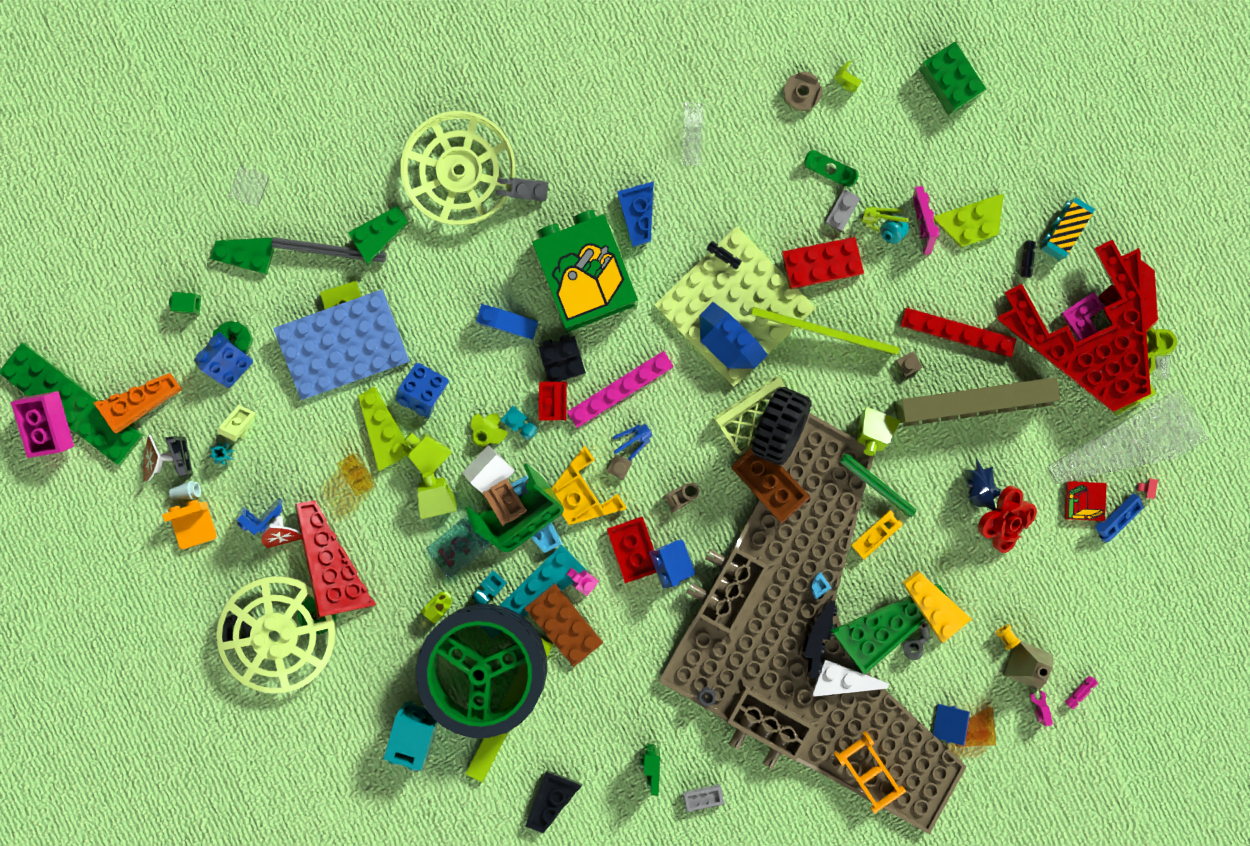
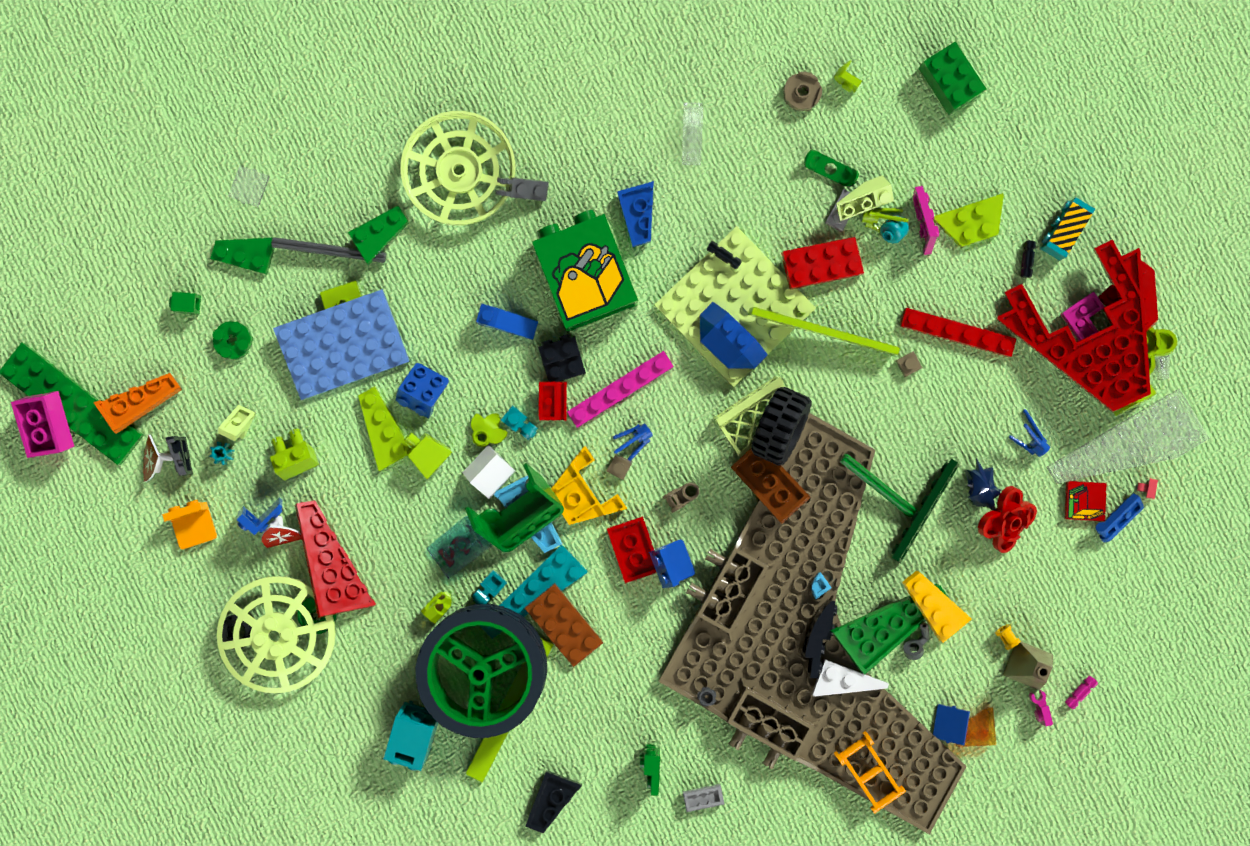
(186, 491): light aqua cone -> none
(222, 360): blue bracket -> none
(295, 459): none -> lime brick
(357, 475): clear yellow brick -> none
(435, 496): lime torso -> none
(504, 502): medium nougat plate -> none
(583, 581): dark pink plate -> none
(865, 198): none -> yellowish green slope
(875, 430): lime torso -> none
(876, 535): yellow plate -> none
(928, 502): none -> dark green plate
(982, 400): olive brick -> none
(1038, 444): none -> blue plant

